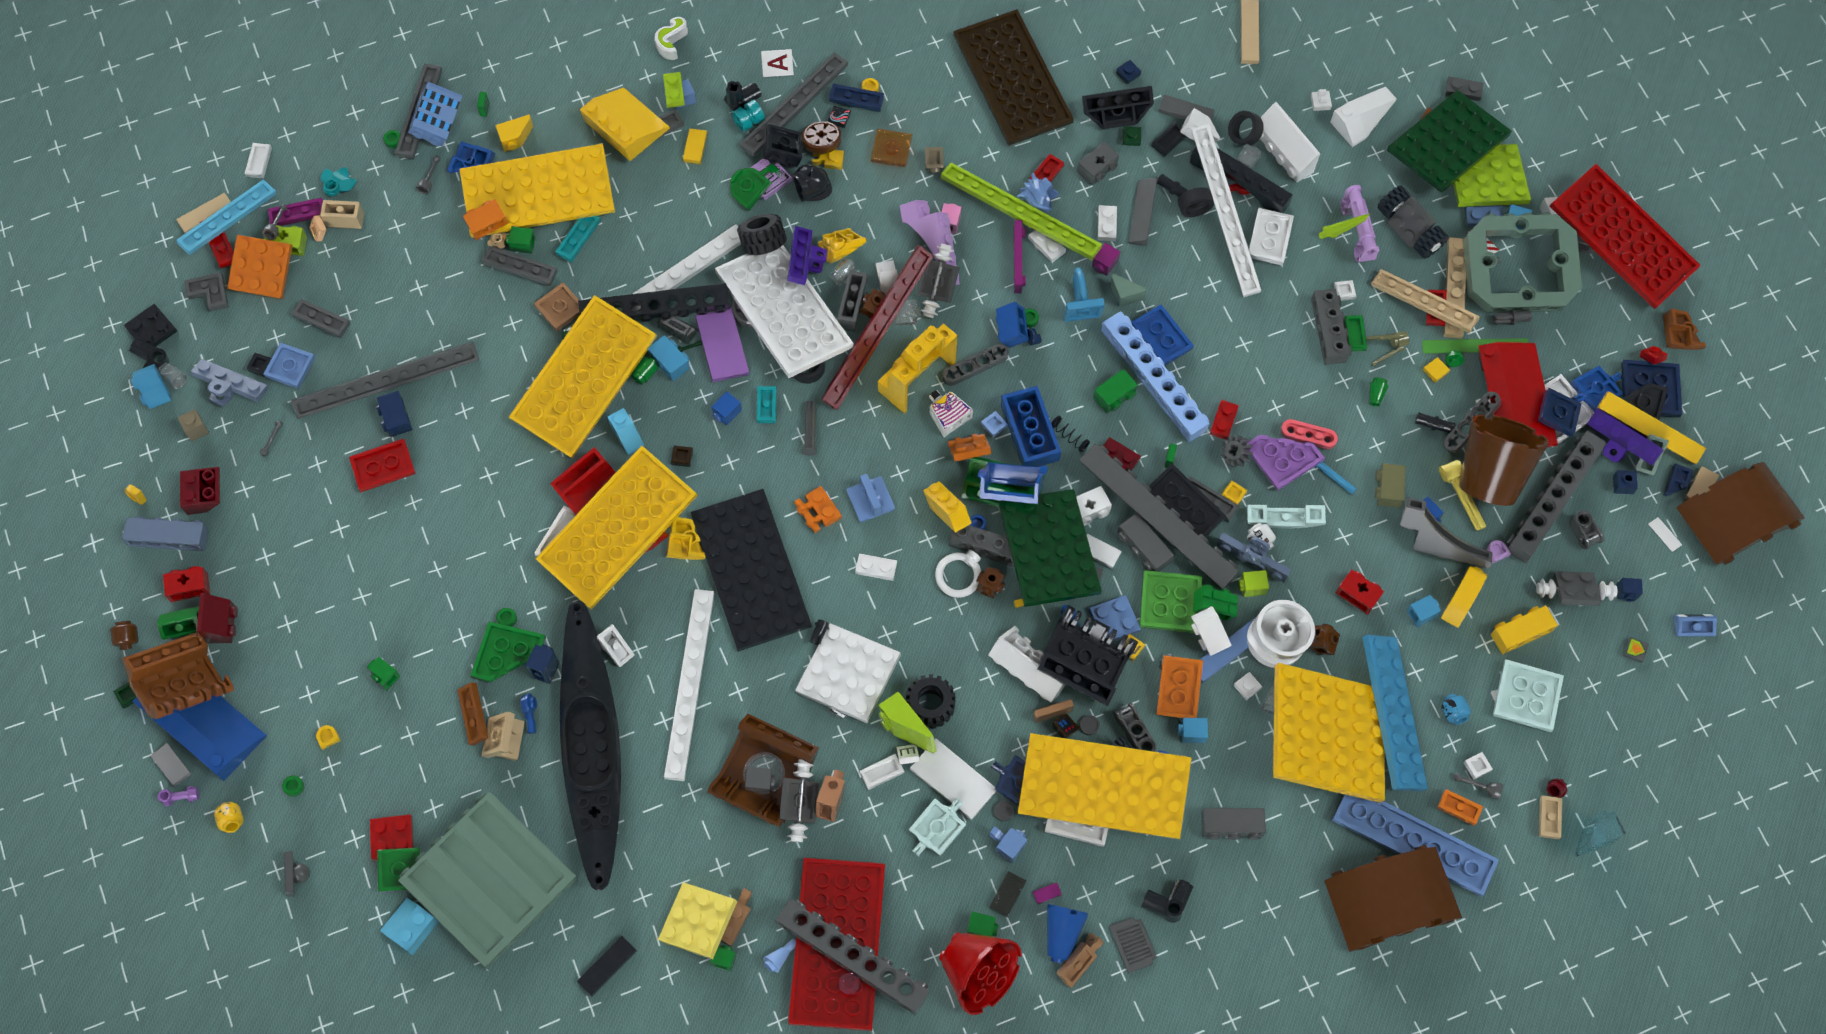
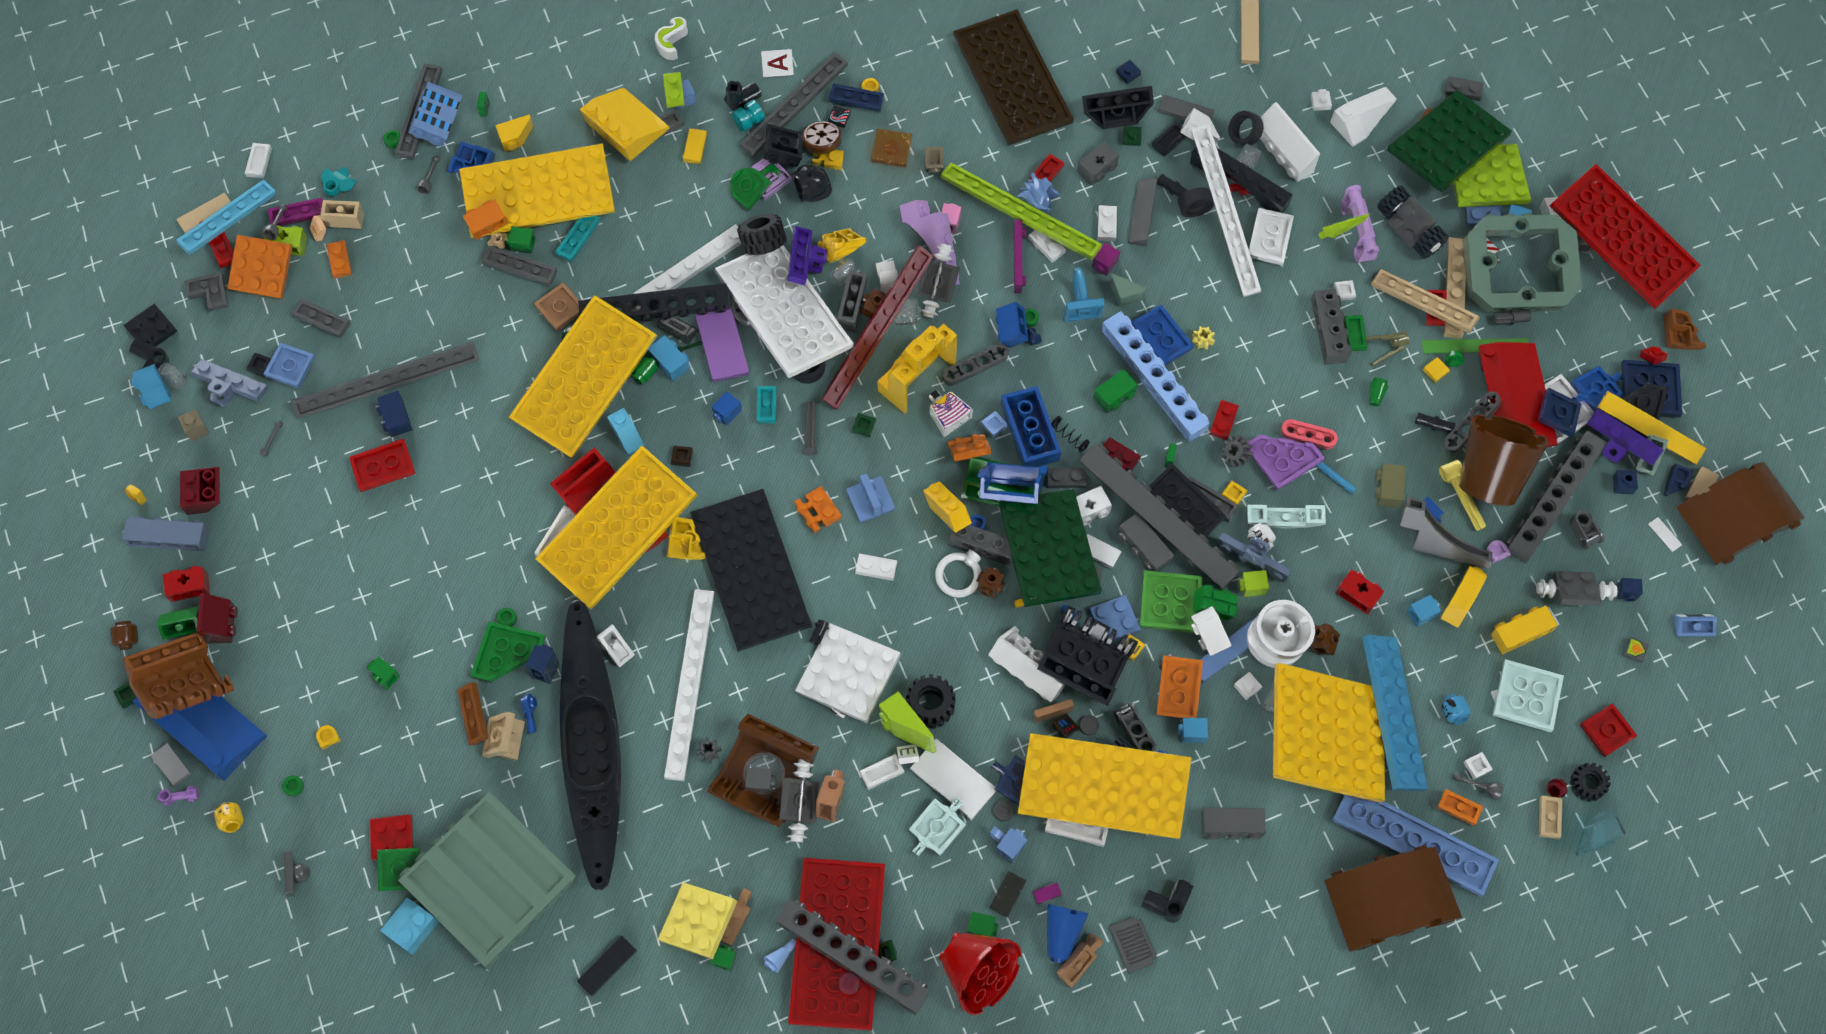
(339, 259): none -> orange plate
(708, 745): none -> dark grey gear
(864, 425): none -> dark green plate
(887, 950): none -> dark green slope
(1066, 477): none -> dark grey plate
(1203, 337): none -> light yellow gear
(1598, 774): none -> black tyre
(1608, 730): none -> red tile

